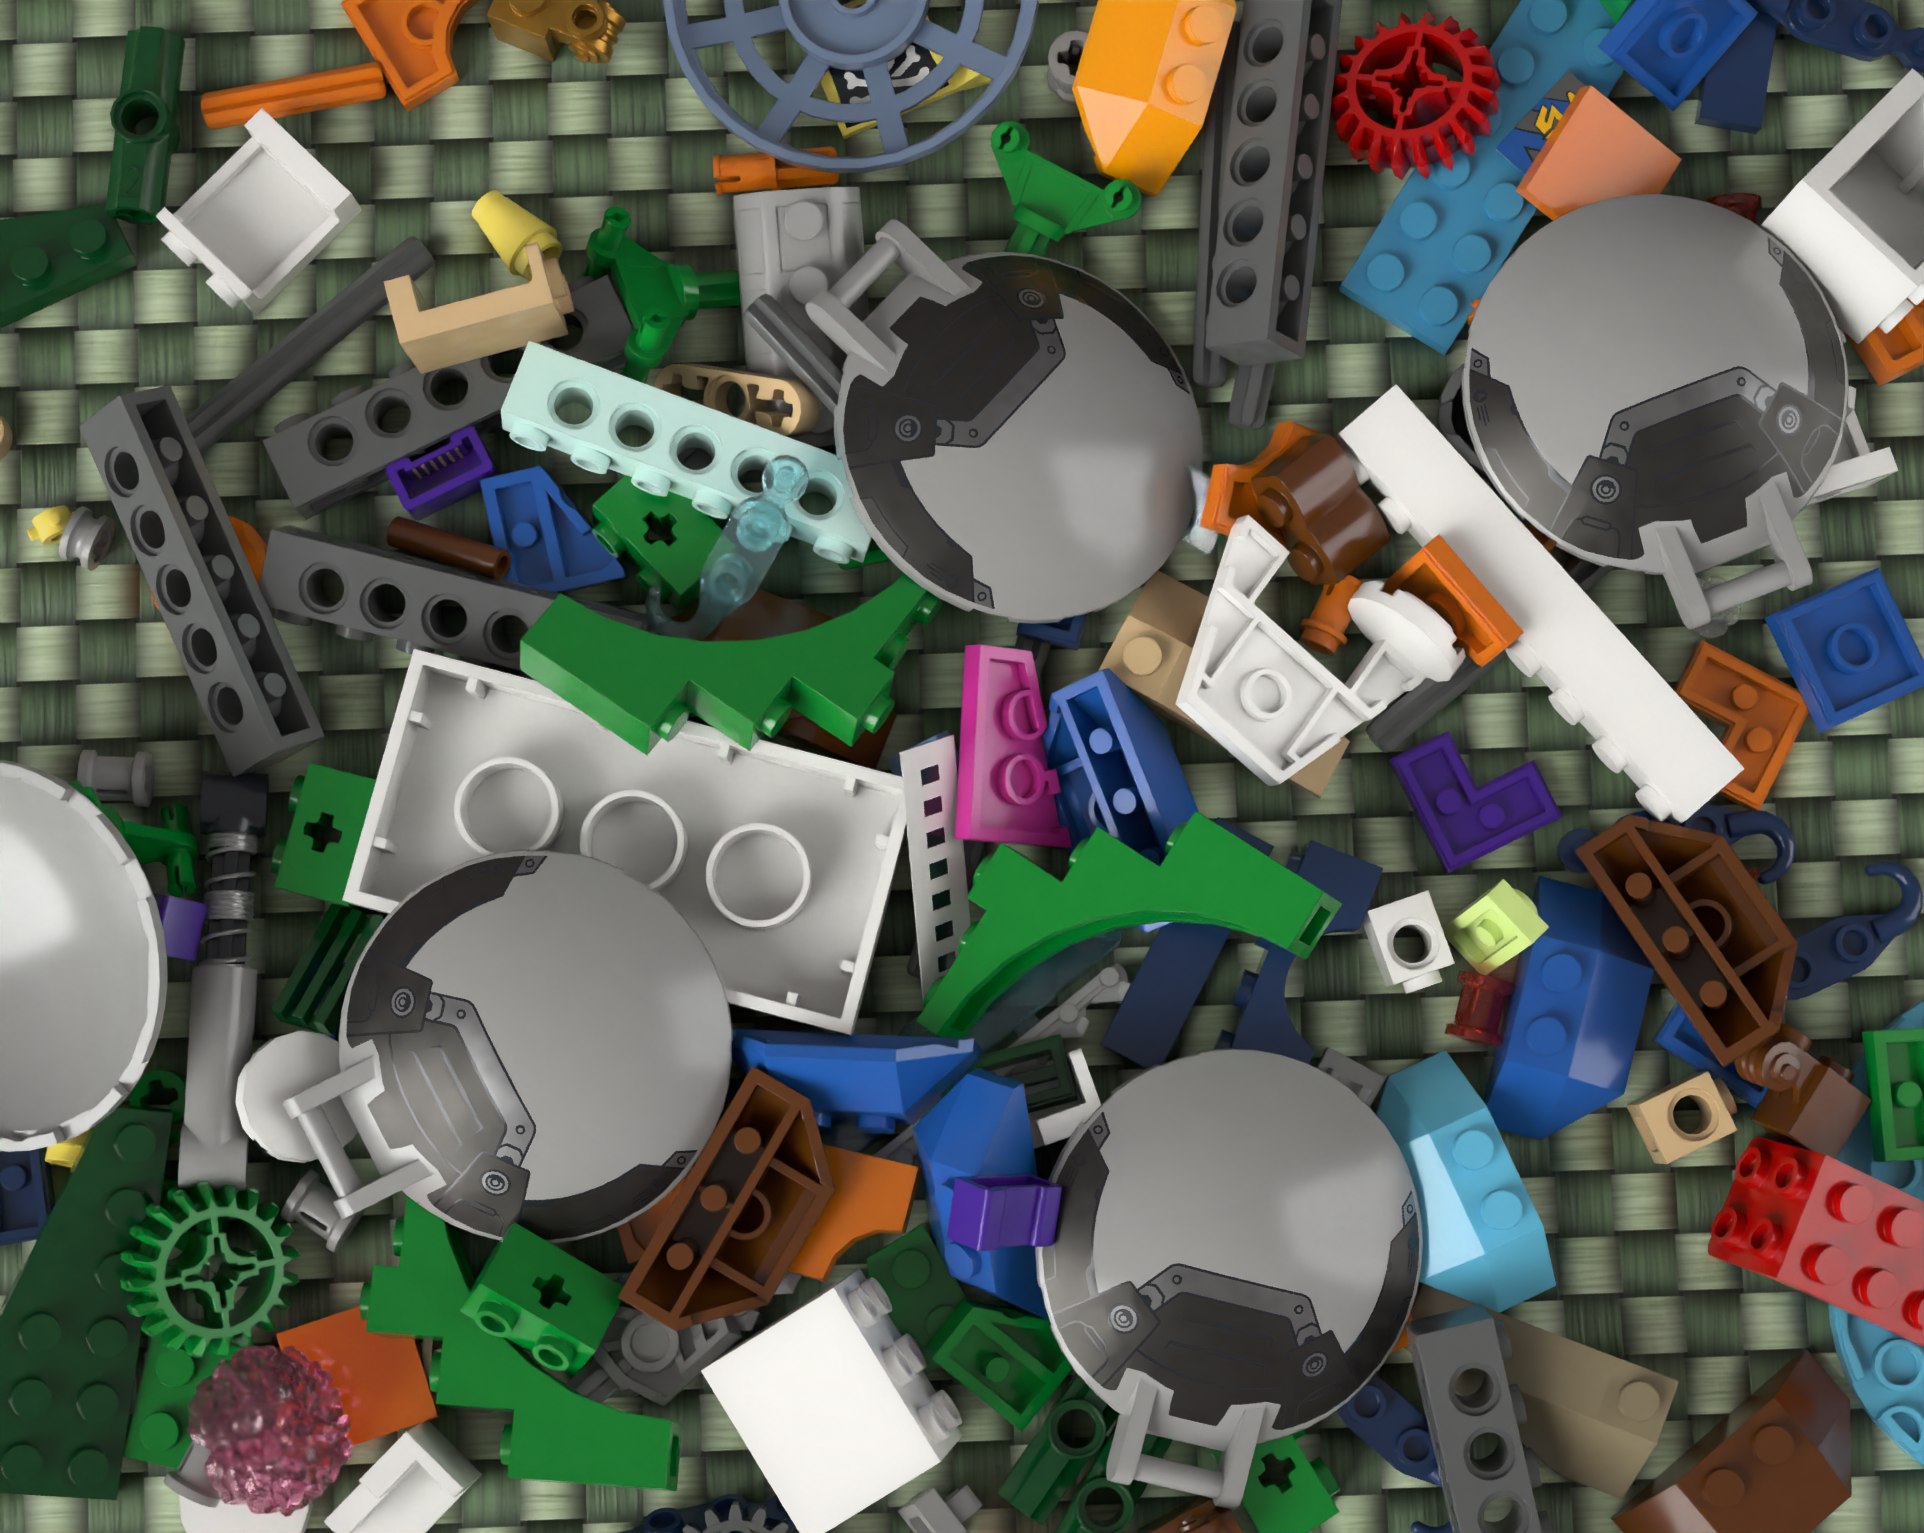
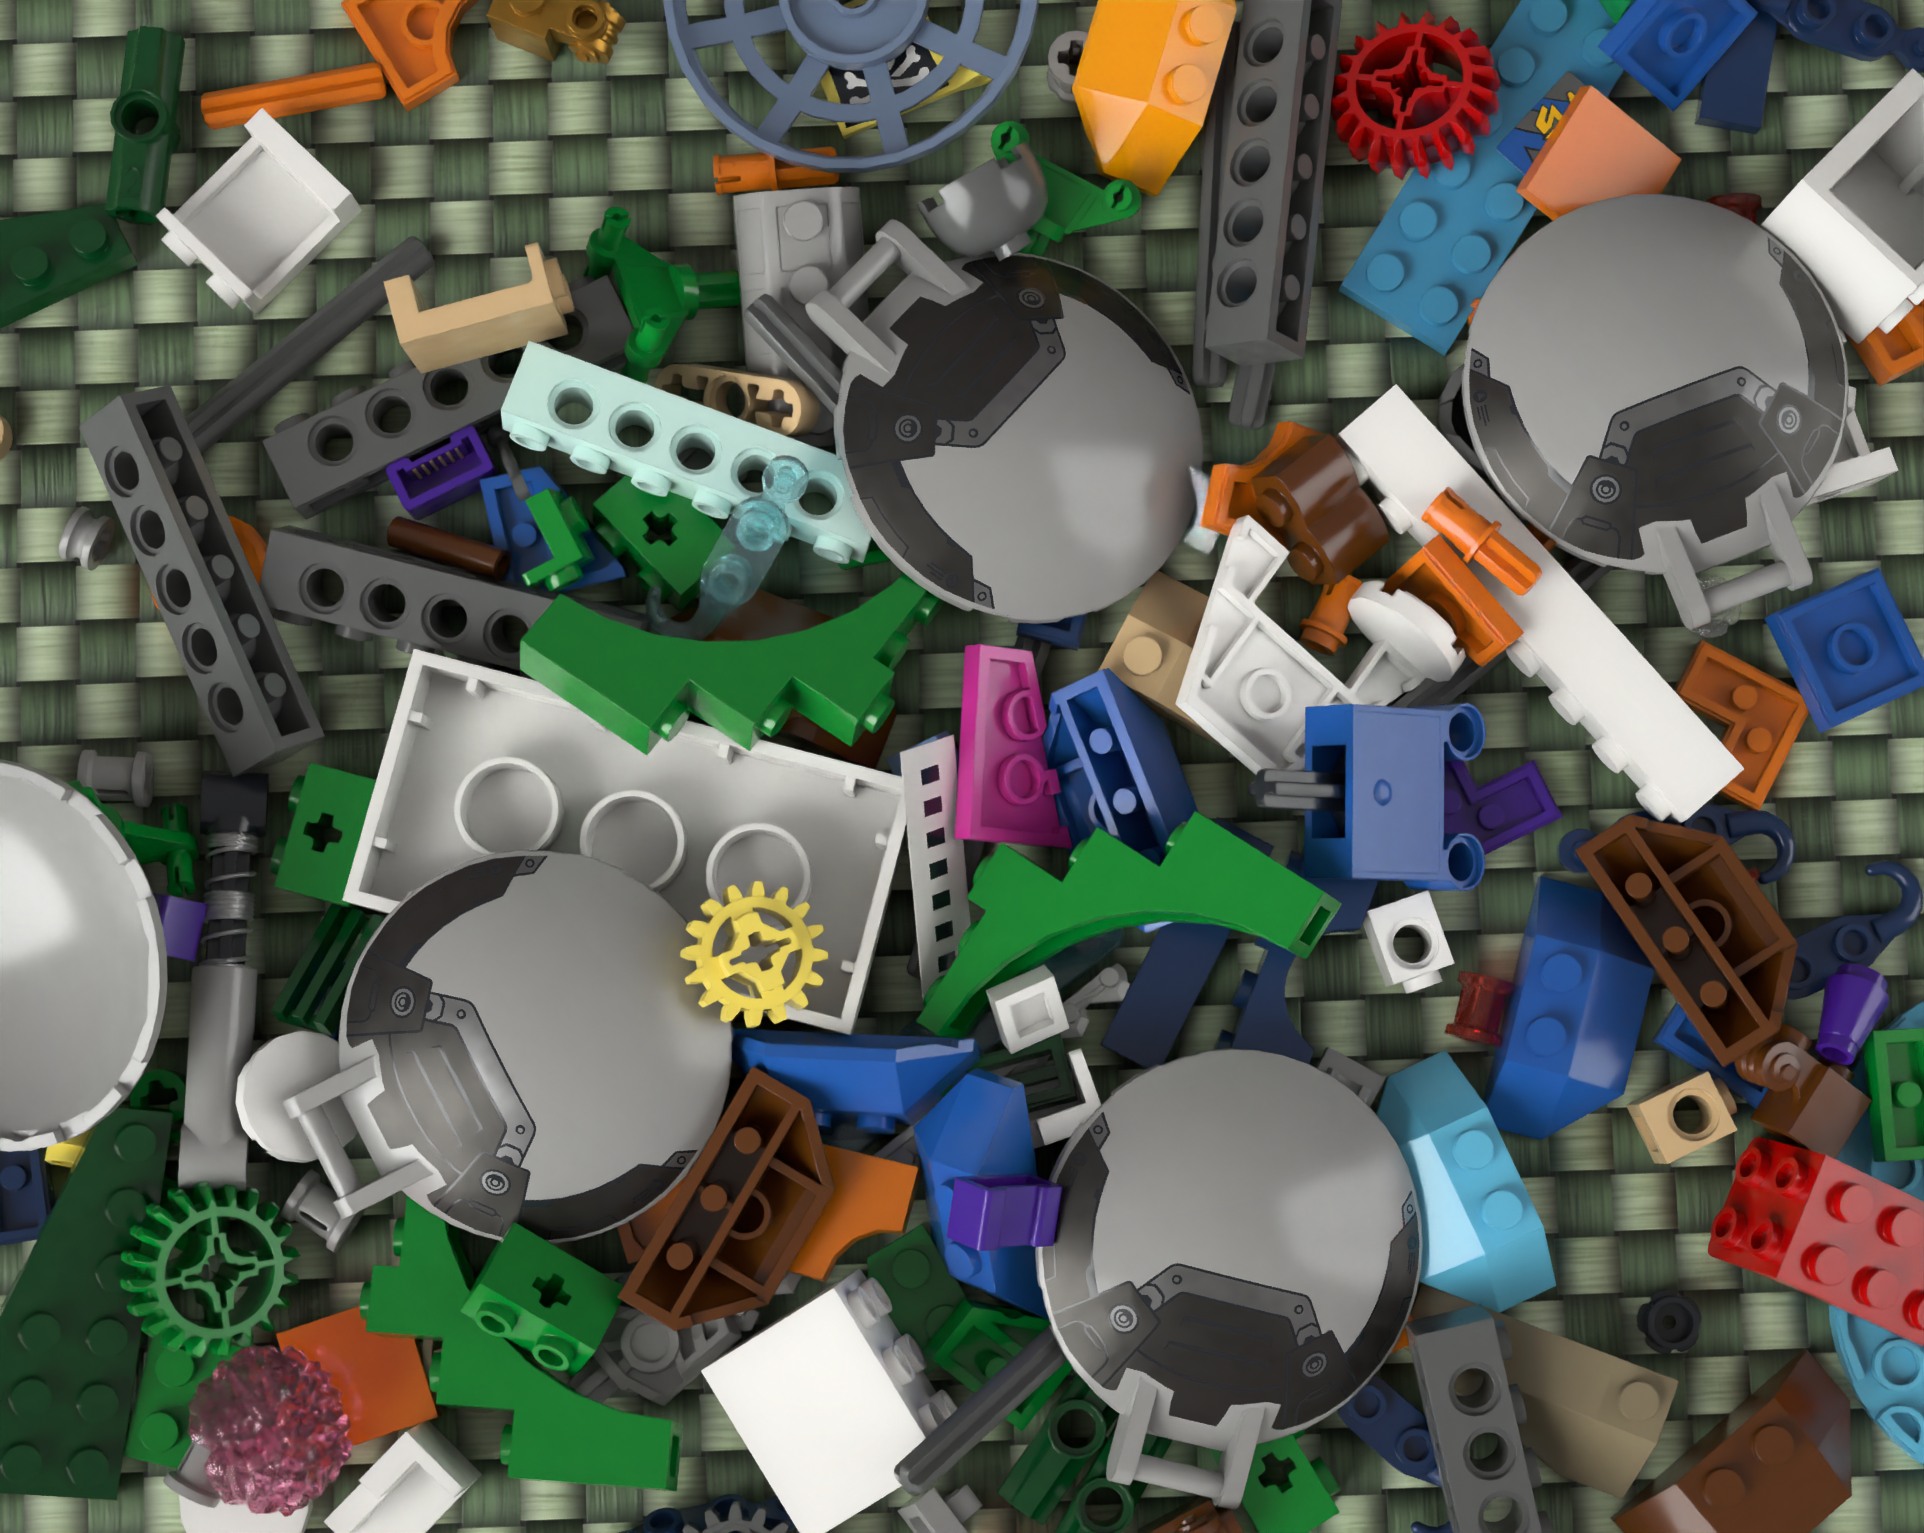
(50, 525): light yellow piece -> none
(500, 439): none -> dark grey hinge
(513, 227): light yellow cone -> none
(562, 528): none -> green bracket
(762, 980): none -> light yellow gear
(980, 1414): none -> dark grey axle
(990, 206): none -> dark grey cylinder
(1027, 1009): none -> white plate
(1379, 794): none -> piece
(1481, 541): none -> orange axle
(1495, 927): yellowish green plate -> none
(1686, 1327): none -> black plate
(1849, 1012): none -> dark purple cone

